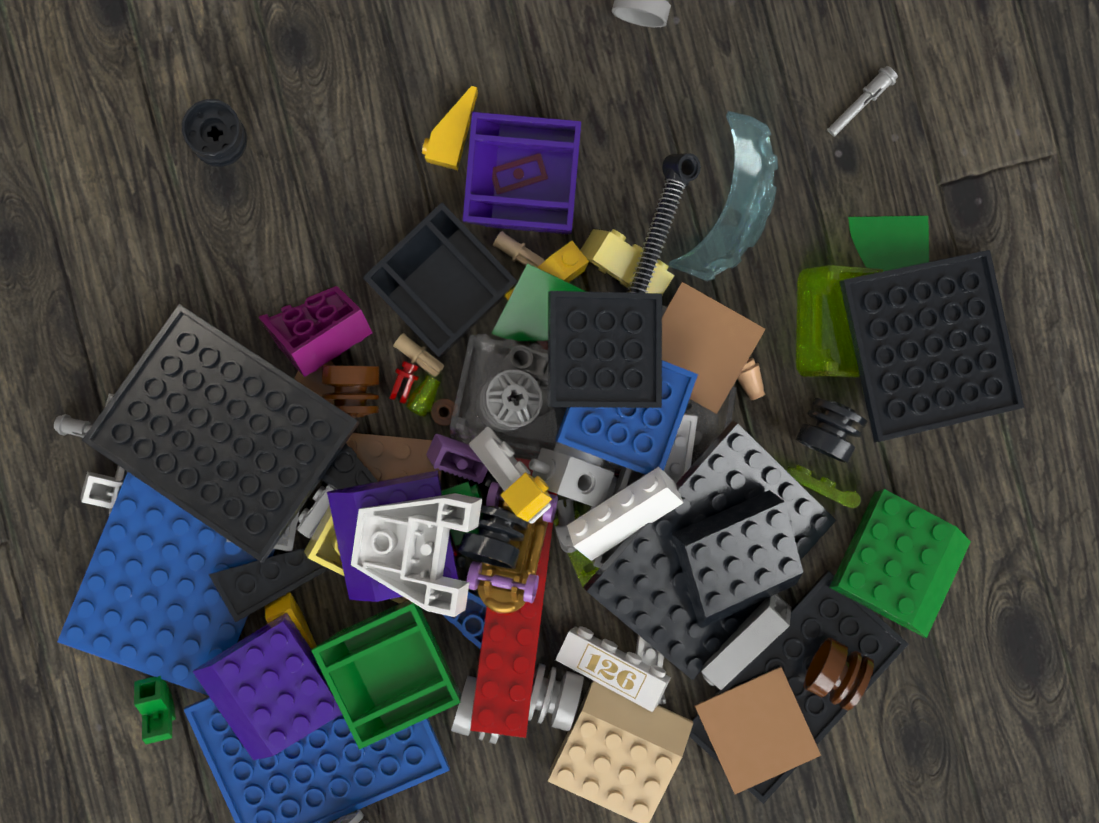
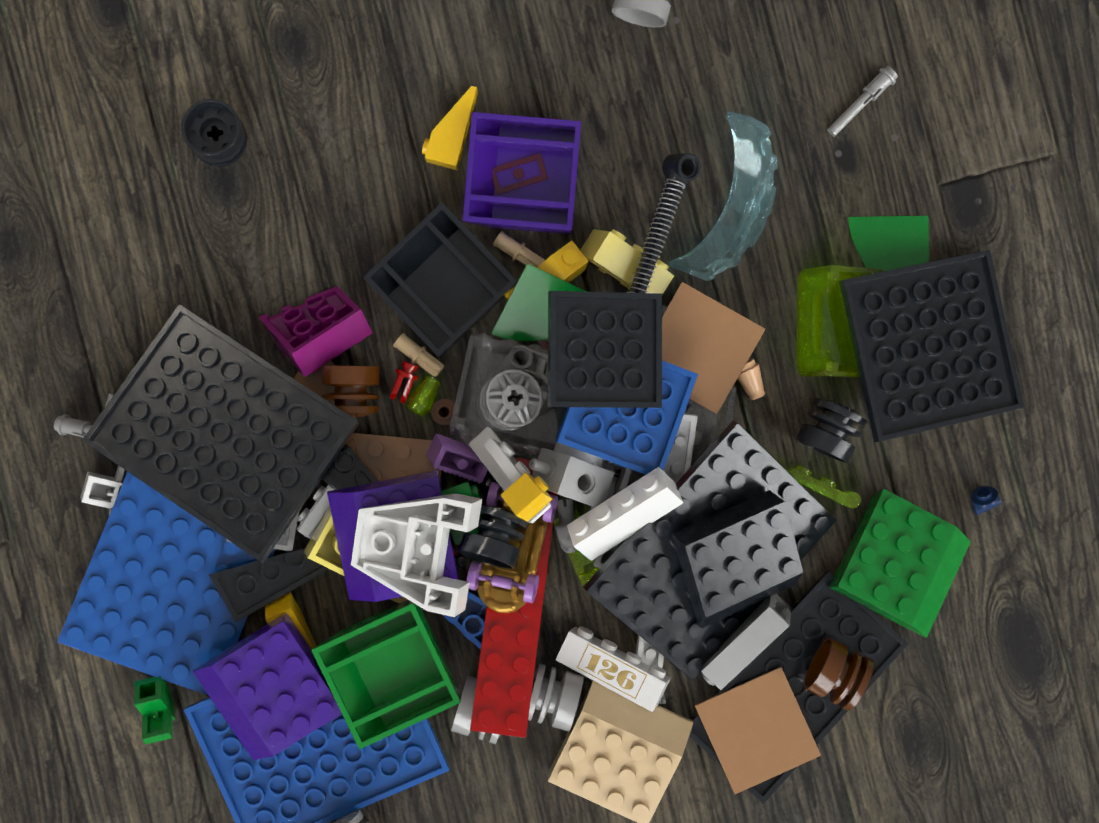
(984, 499): none -> dark blue plate

